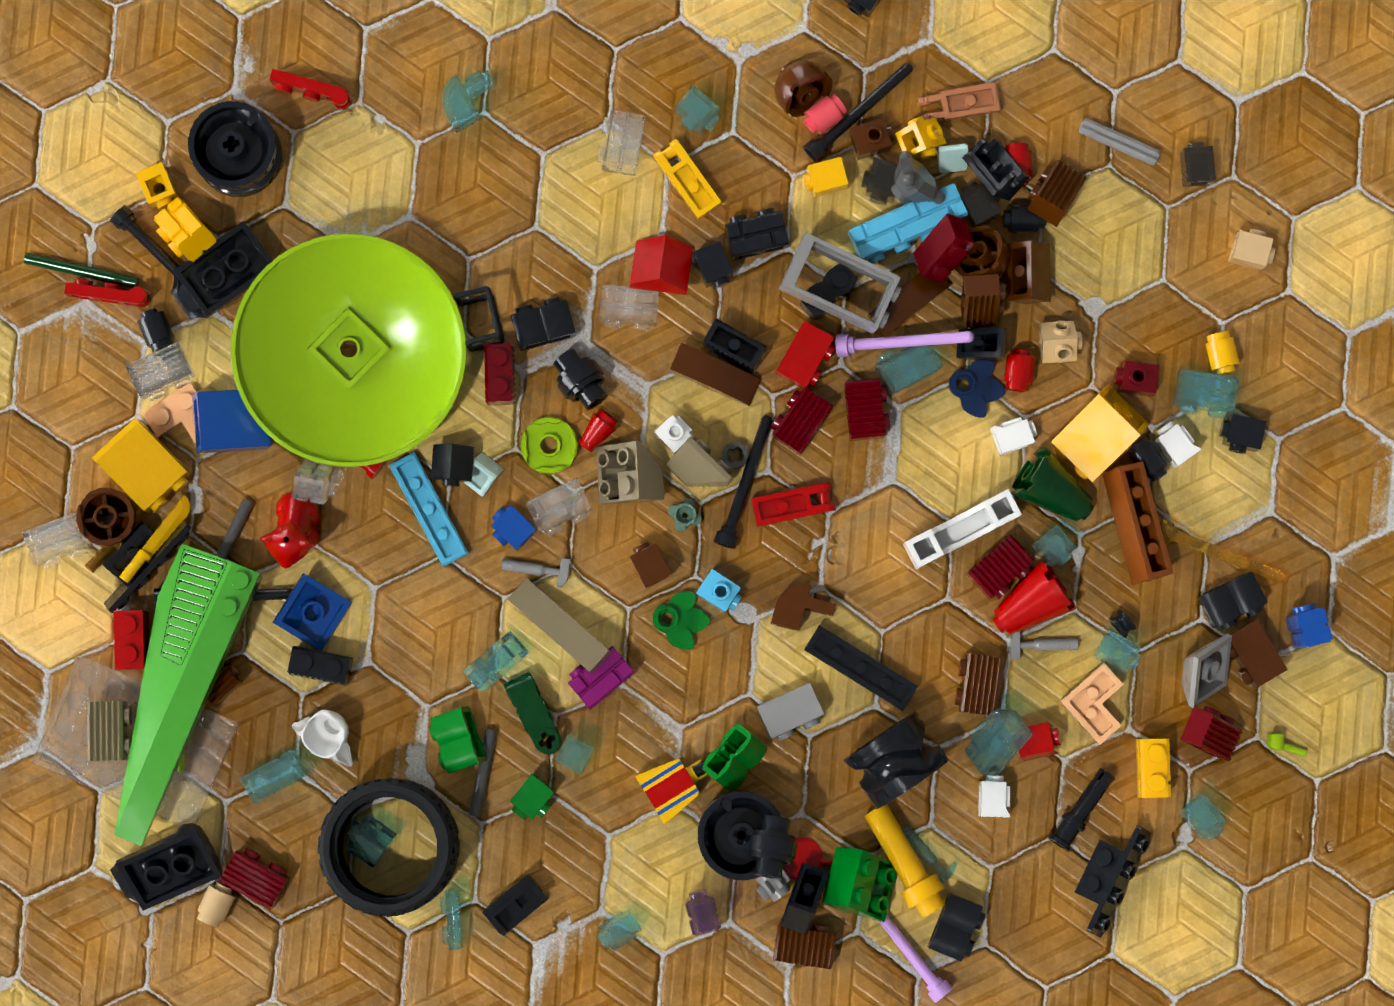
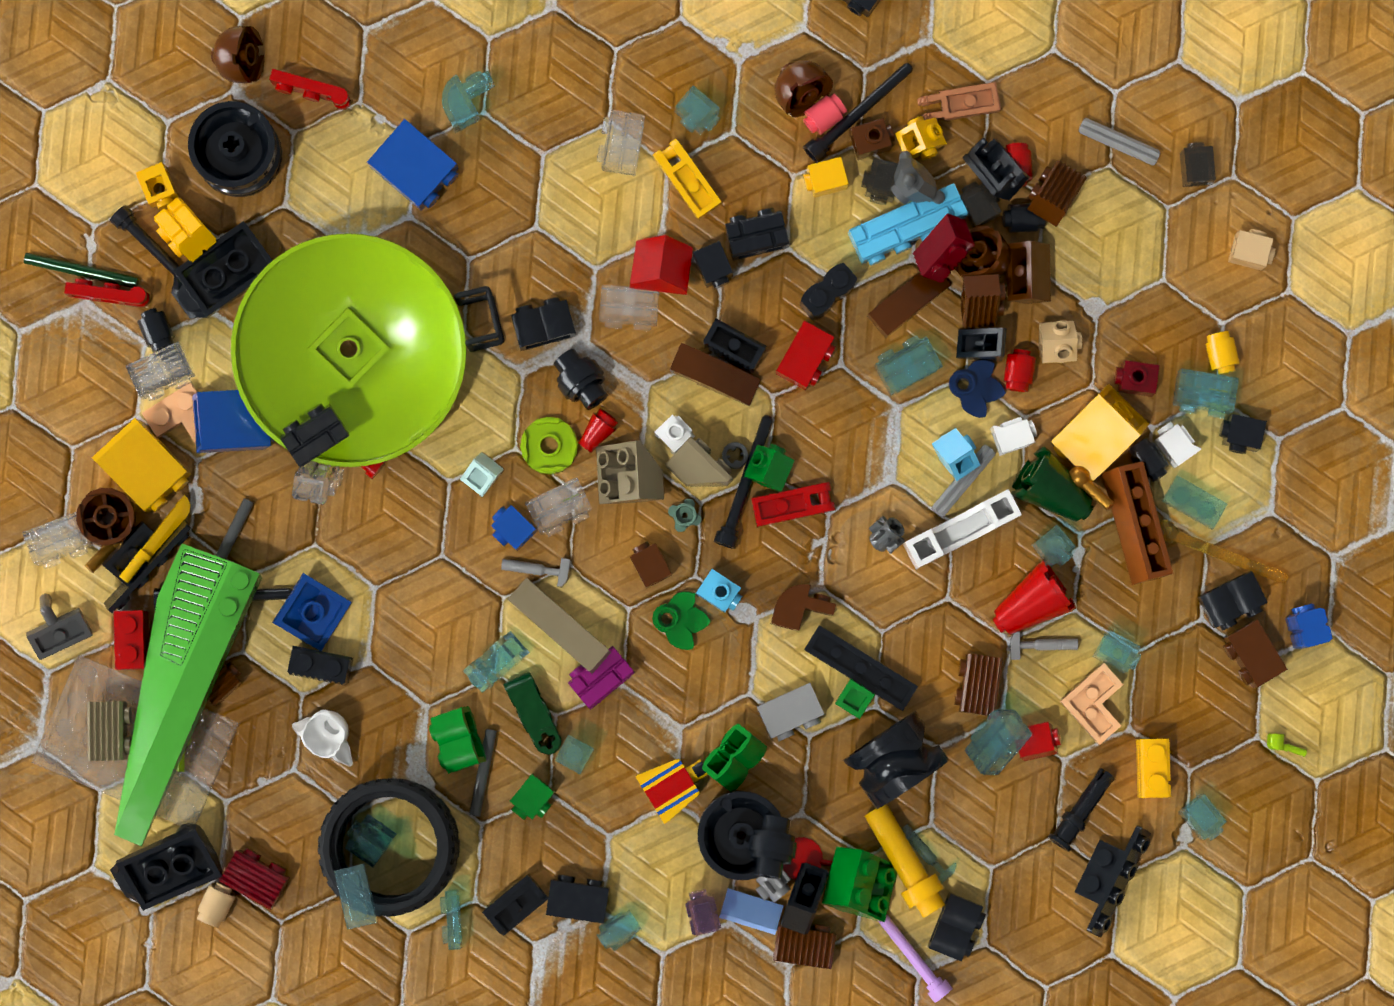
(57, 632): none -> dark grey plate
(238, 54): none -> reddish brown cylinder
(274, 776): clear light blue brick -> none
(294, 531): red animal -> none
(314, 435): none -> black brick
(355, 896): none -> clear light blue plate
(413, 165): none -> blue brick
(428, 509): medium azure tile -> none
(452, 464): black brick -> none
(499, 374): dark red brick -> none
(577, 900): none -> black brick
(751, 911): none -> light blue tile
(769, 467): none -> green brick
(801, 421): dark red brick -> none
(848, 345): lavender piece -> none
(851, 261): light grey window -> none
(855, 698): none -> green tile
(866, 409): dark red brick -> none
(886, 534): none -> dark grey gear
(951, 159): light aqua slope -> none
(956, 453): none -> medium azure brick
(958, 487): none -> light grey axle
(993, 797): white window -> none
(1001, 567): dark red brick -> none
(1082, 479): none -> pearl gold bar
(1122, 623): black bush -> none
(1194, 502): none -> clear light blue plate
(1206, 670): light grey slope -> none
(1211, 732): dark red brick -> none

